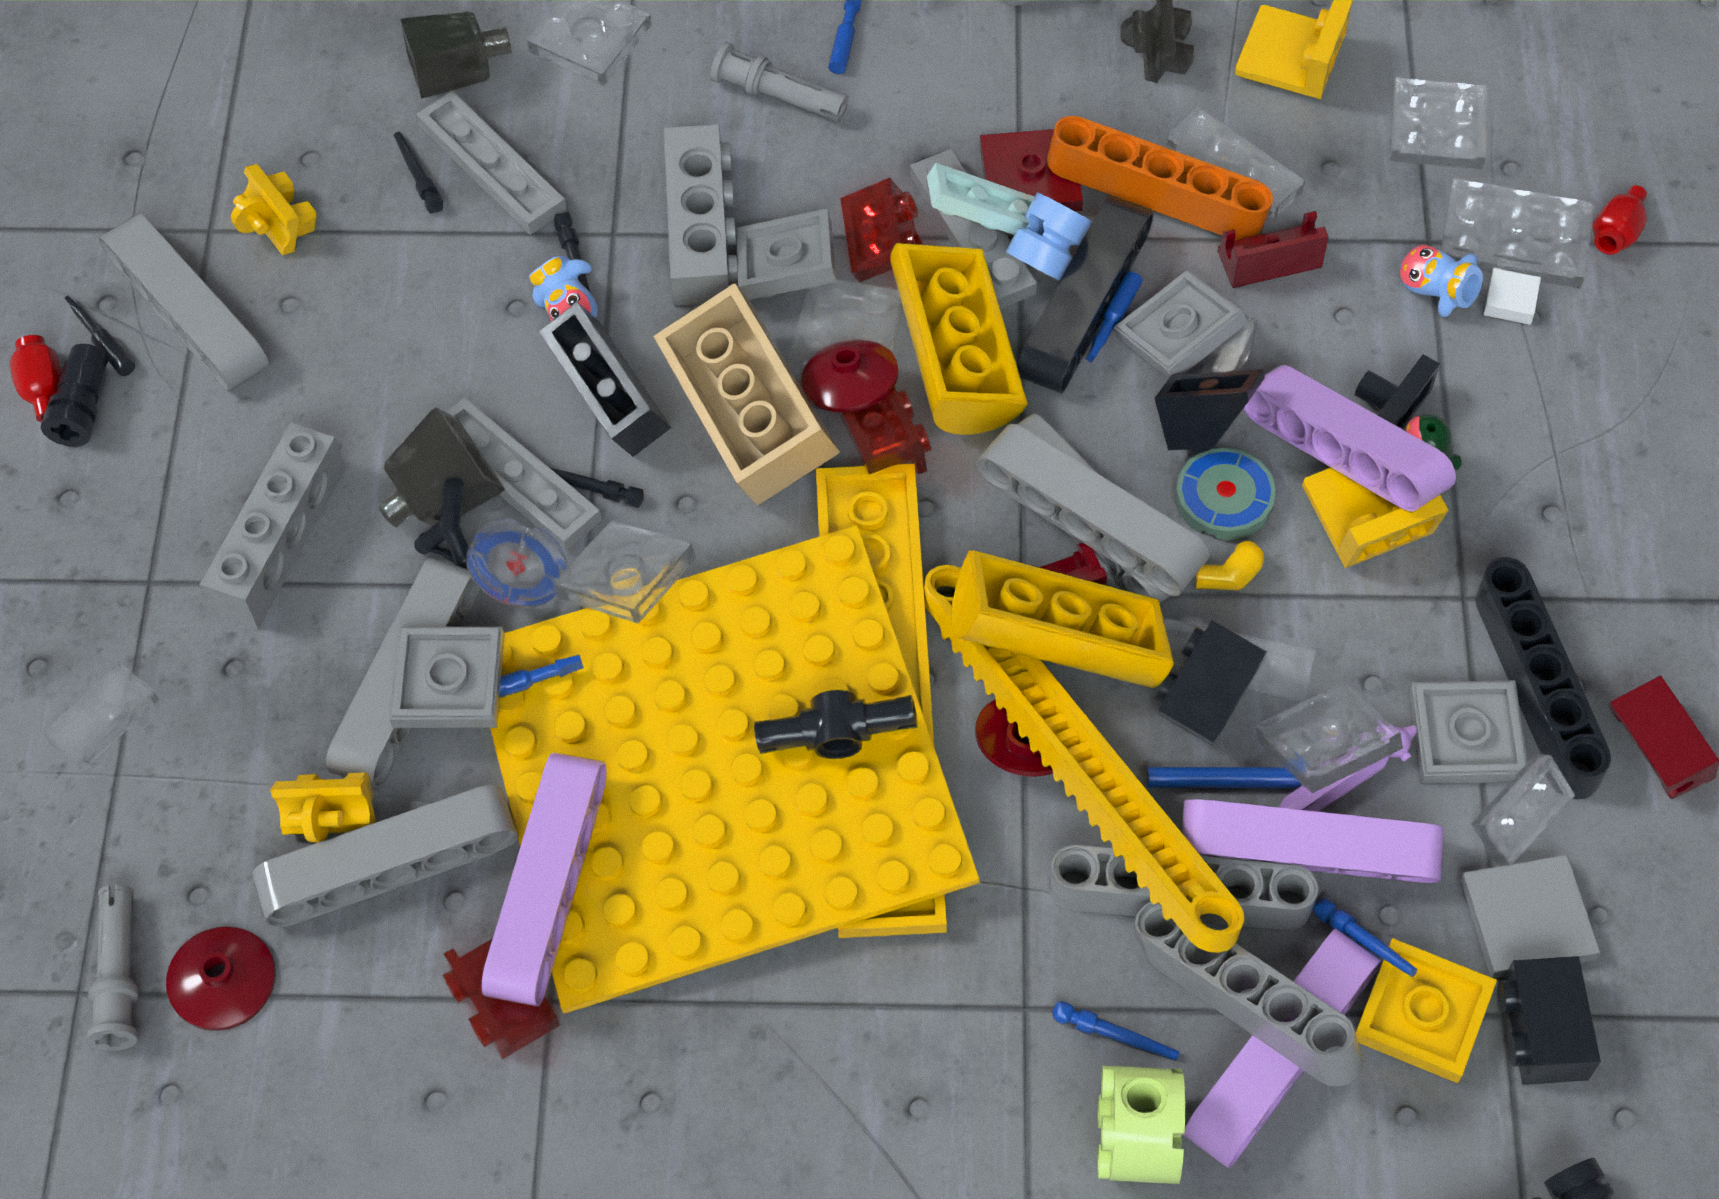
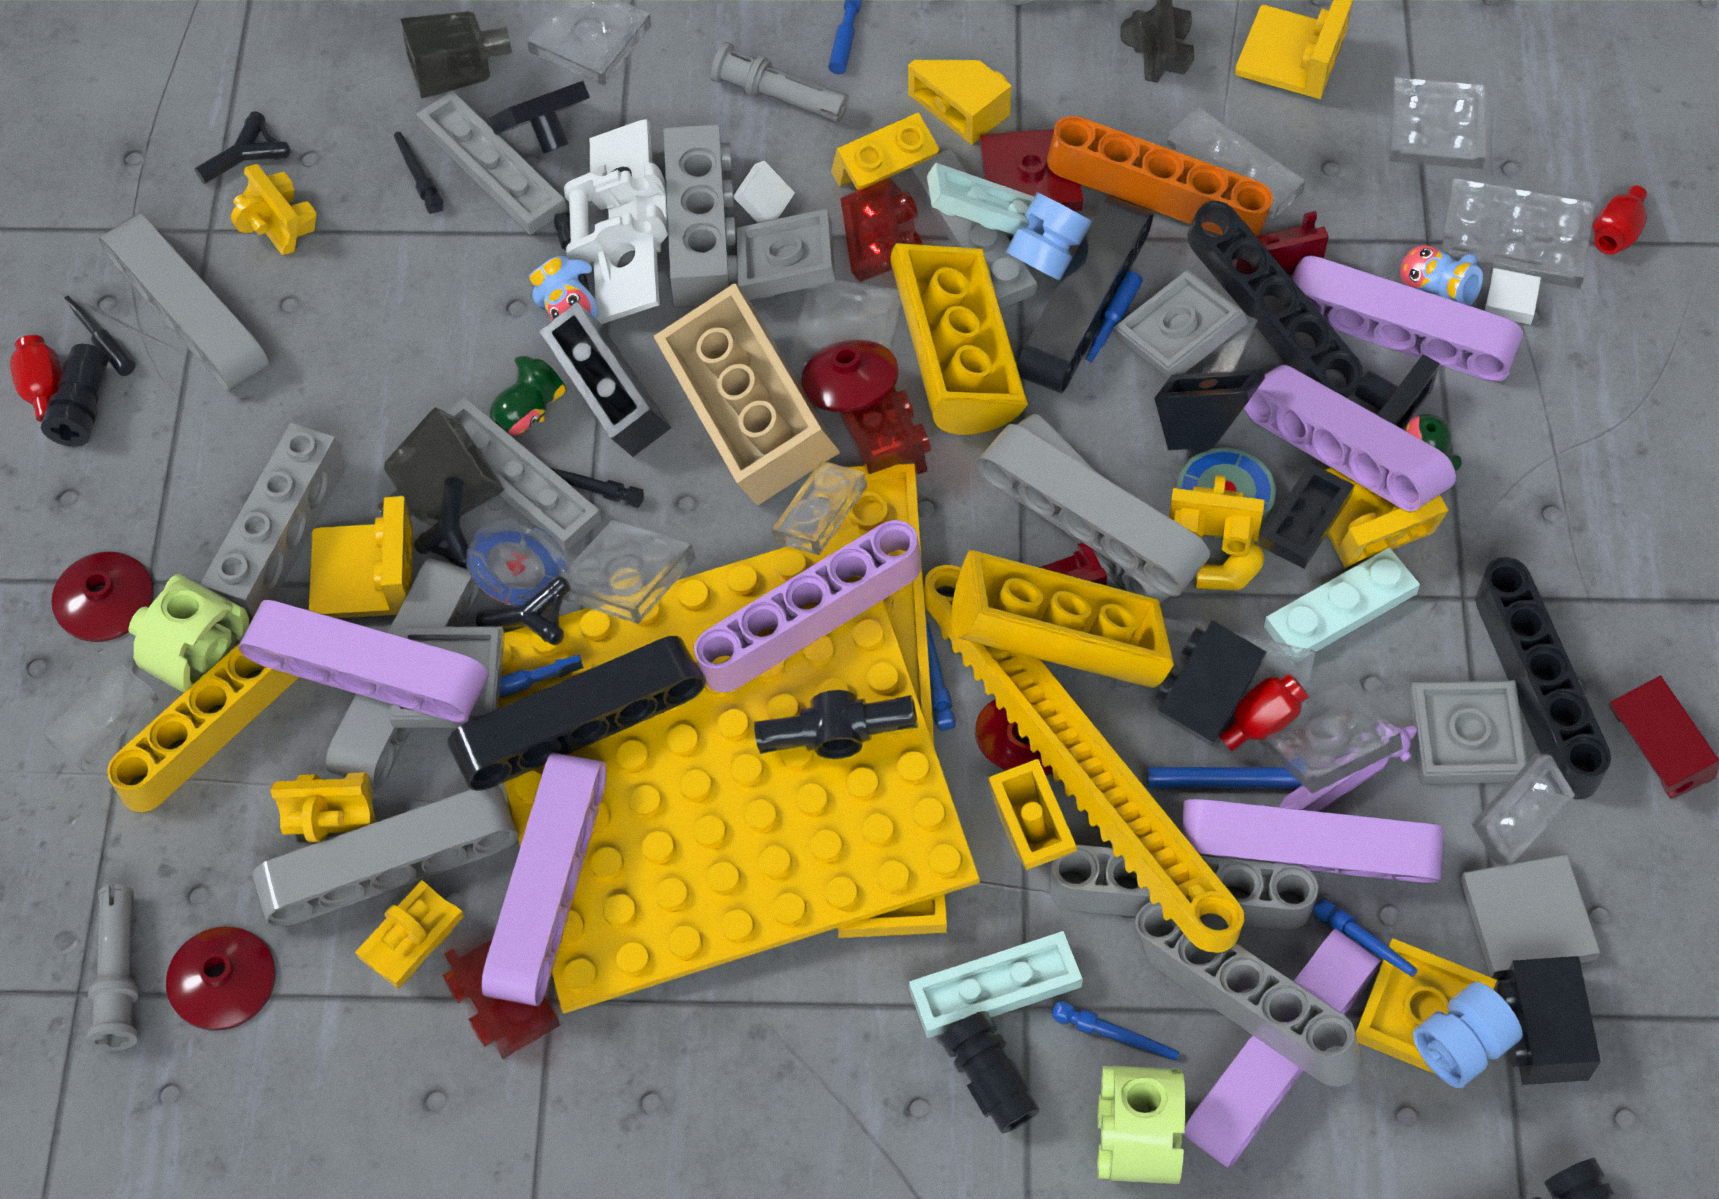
(102, 613): none -> dark red dish
(185, 632): none -> yellowish green brick
(202, 731): none -> yellow beam
(244, 149): none -> black piece
(363, 566): none -> yellow bracket
(364, 661): none -> lavender beam
(409, 934): none -> yellow hips
(526, 400): none -> dark green animal
(531, 613): none -> black piece
(542, 115): none -> black tile
(575, 713): none -> black beam
(636, 202): none -> white piece
(763, 193): none -> white tile
(799, 627): none -> lavender beam
(819, 507): none -> clear plate
(884, 153): none -> yellow bracket
(940, 696): none -> blue piece
(961, 94): none -> yellow slope
(993, 1076): none -> black axle
(996, 983): none -> light aqua plate
(1031, 815): none -> yellow slope
(1219, 514): none -> yellow hips
(1265, 710): none -> red plant
(1271, 279): none -> black beam
(1306, 515): none -> black tile
(1343, 603): none -> light aqua plate
(1410, 319): none -> lavender beam
(1474, 1029): none -> light blue wheel

